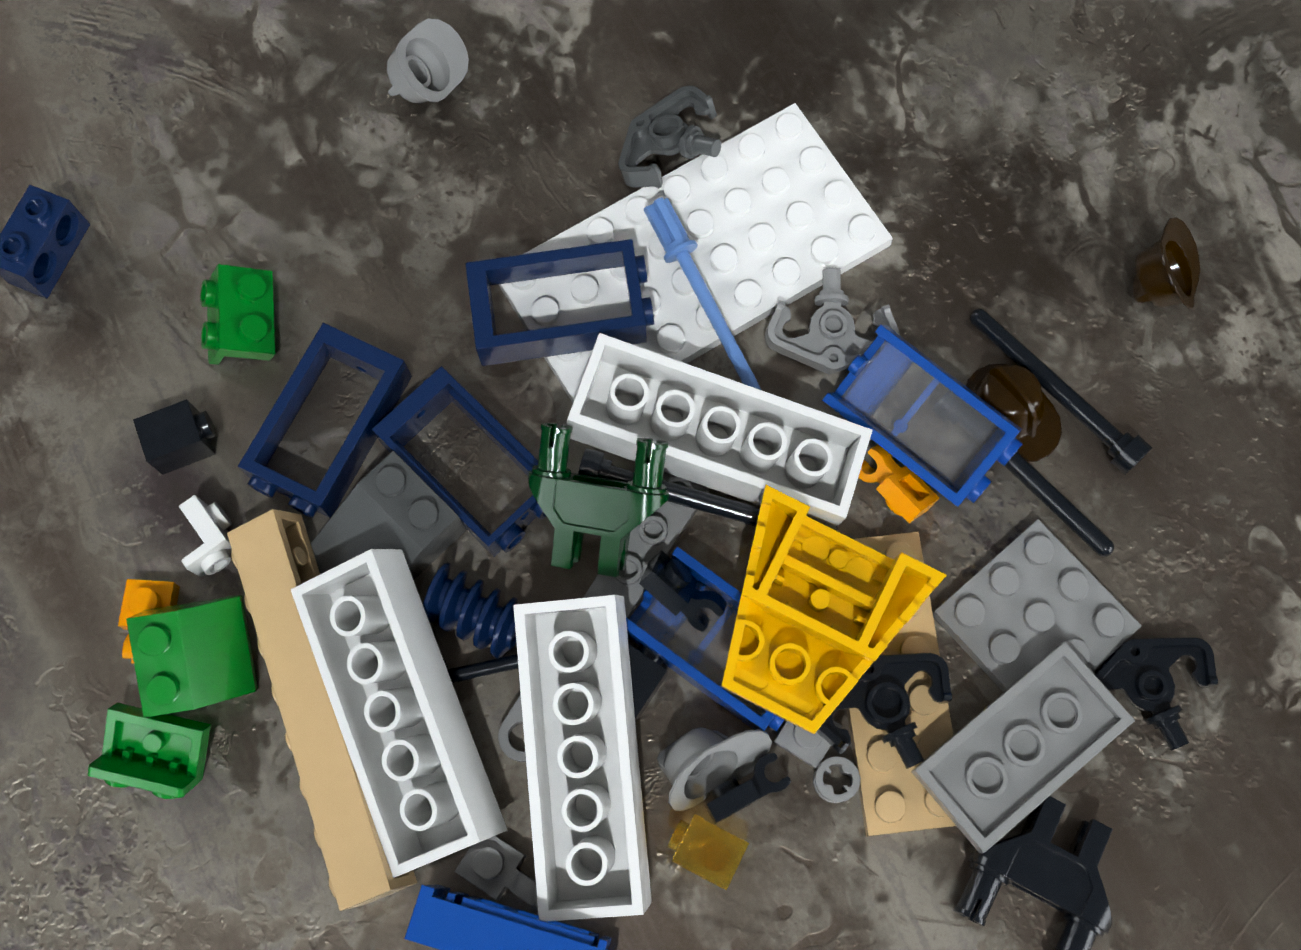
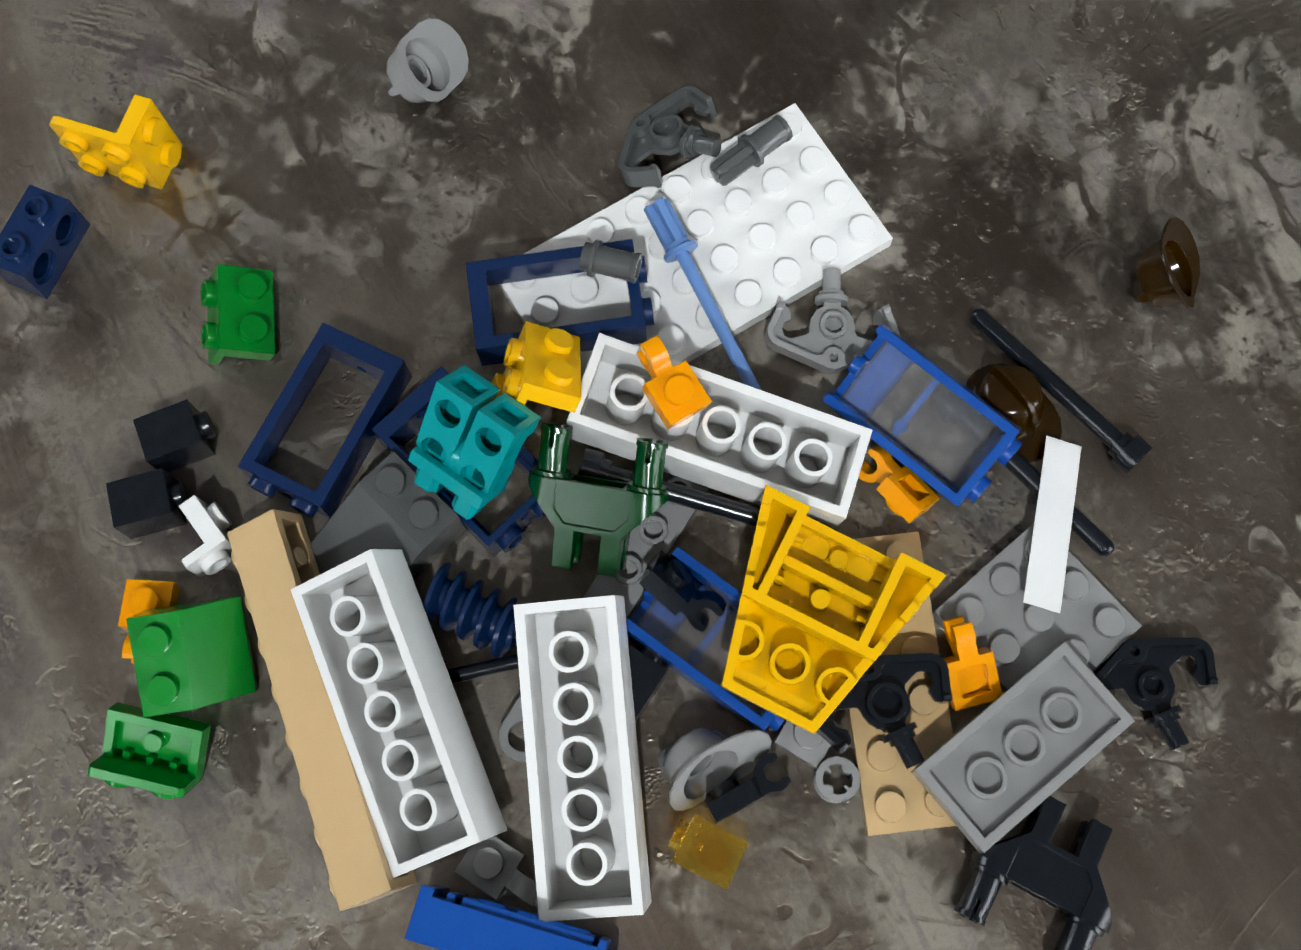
(137, 153): none -> yellow bracket
(146, 503): none -> black brick
(470, 440): none -> teal hips
(542, 368): none -> yellow bracket
(610, 262): none -> dark grey pin
(673, 390): none -> light orange plate
(751, 150): none -> dark grey axle
(971, 670): none -> light orange plate
(1052, 525): none -> white sticker

